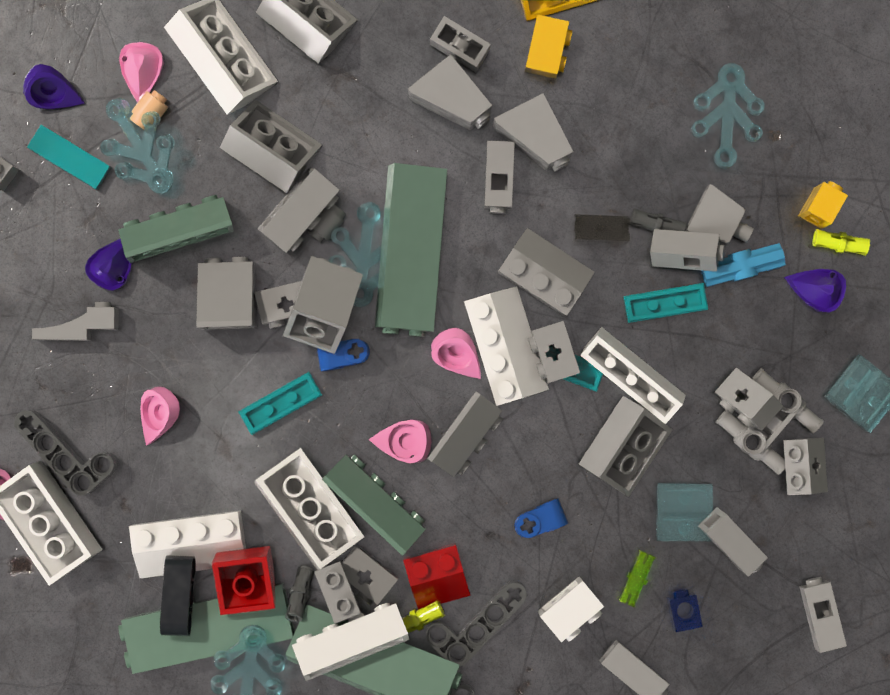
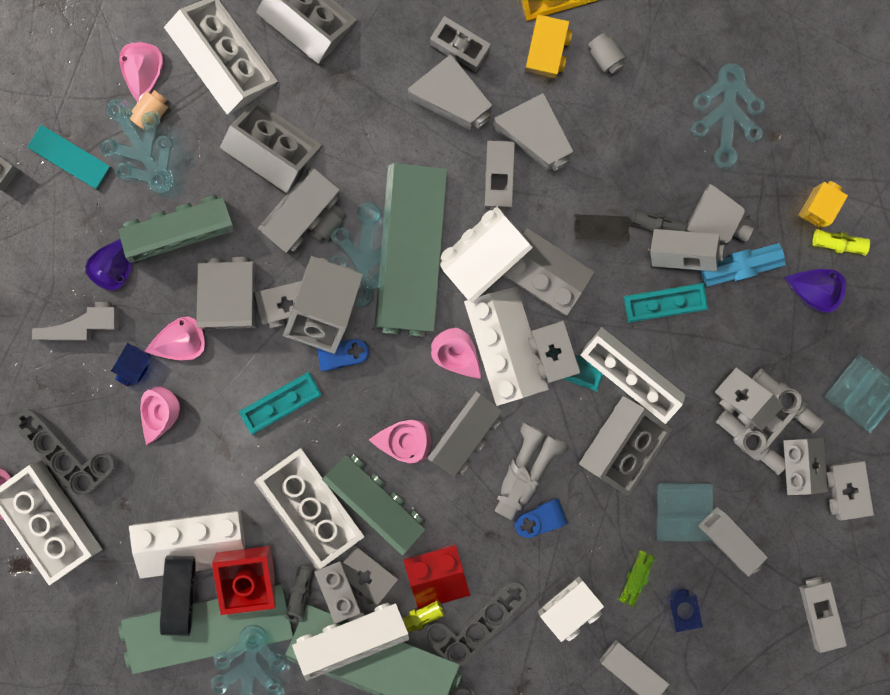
(49, 89): dark purple piece -> none
(132, 365): none -> clear blue brick
(179, 341): none -> bright pink piece
(484, 254): none -> white slope
(519, 484): none -> light grey piece
(607, 53): none -> light grey brick
(859, 501): none -> light grey brick

